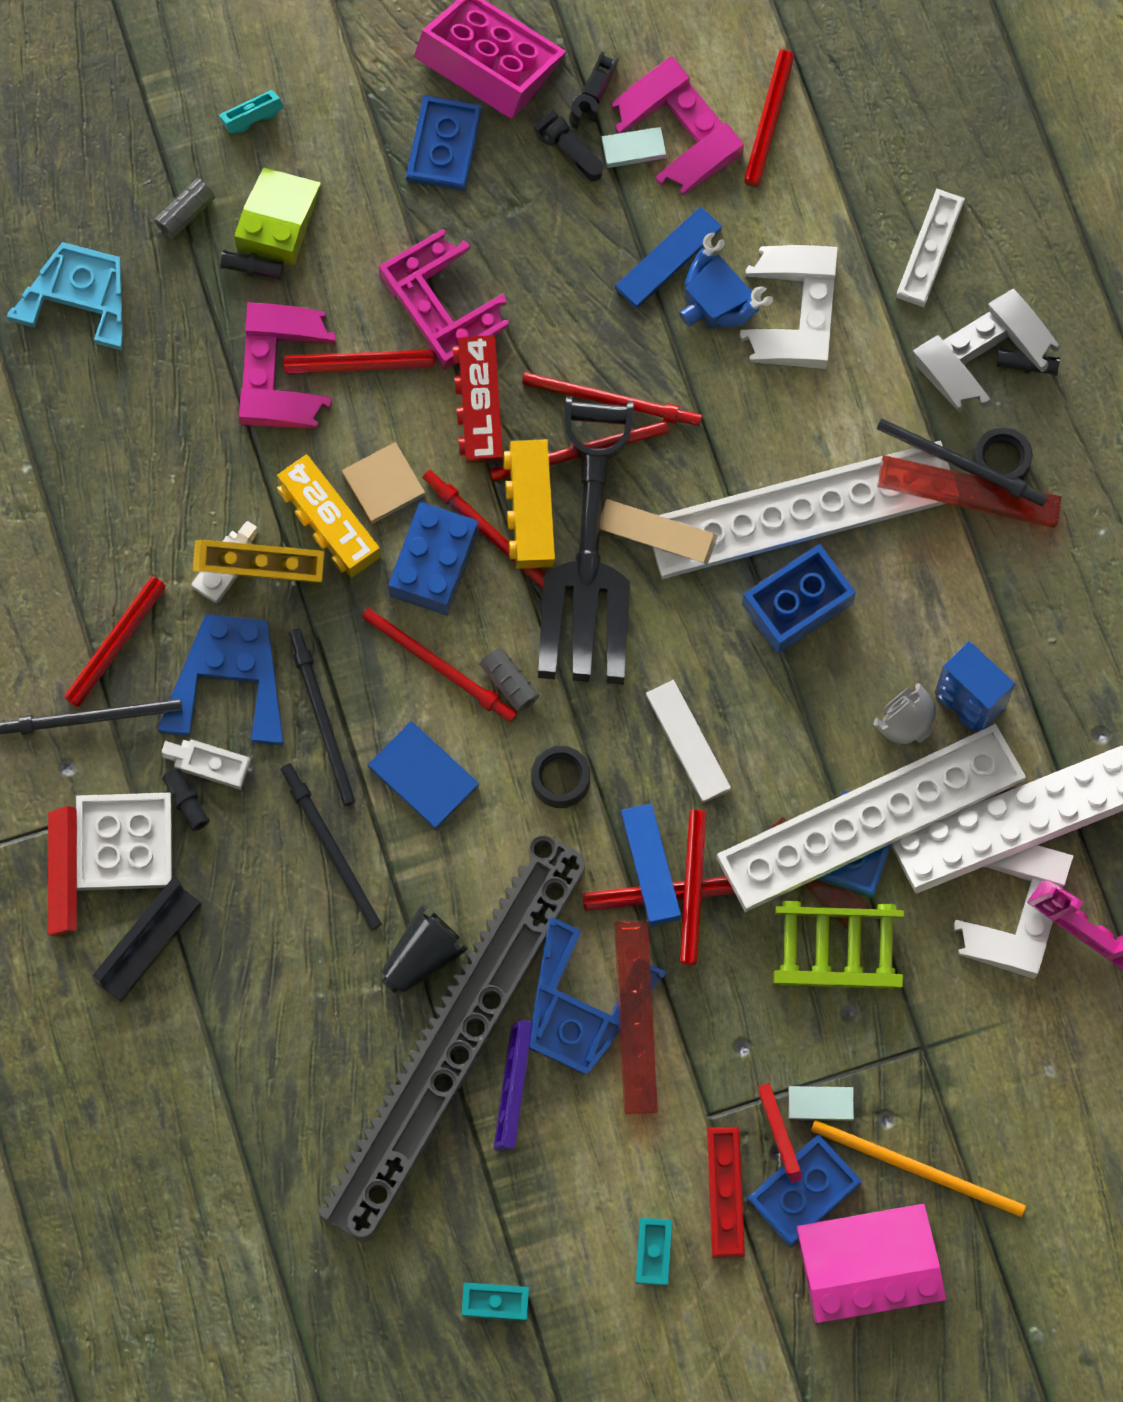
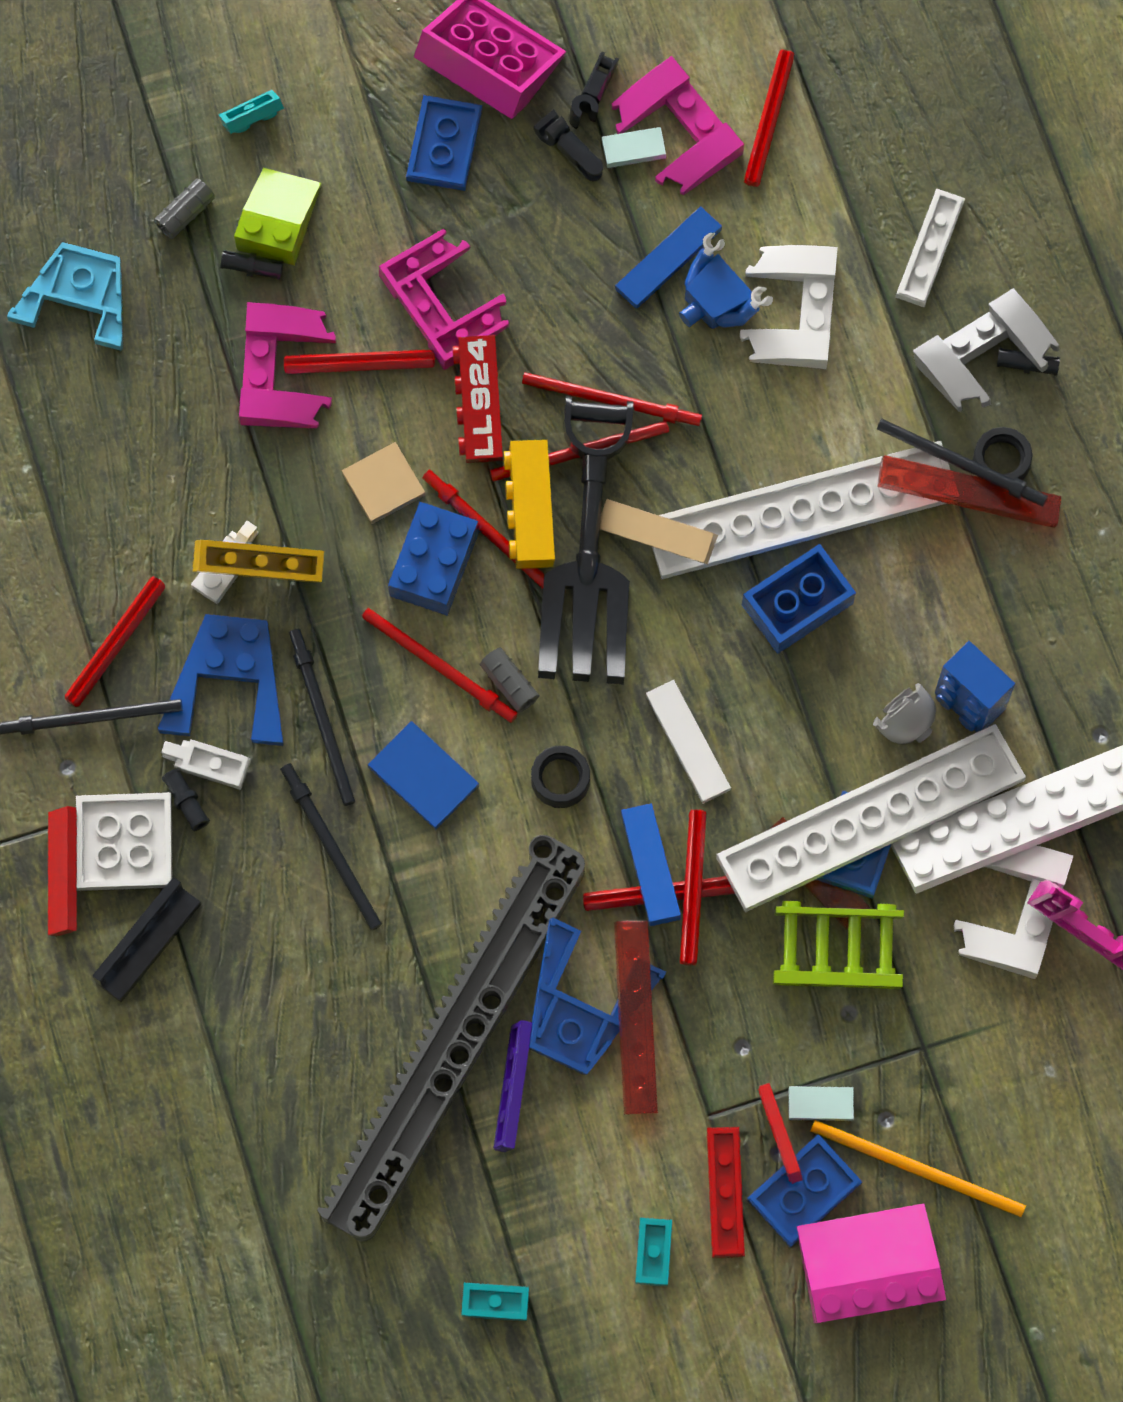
(328, 516): yellow brick -> none
(421, 951): black cone -> none

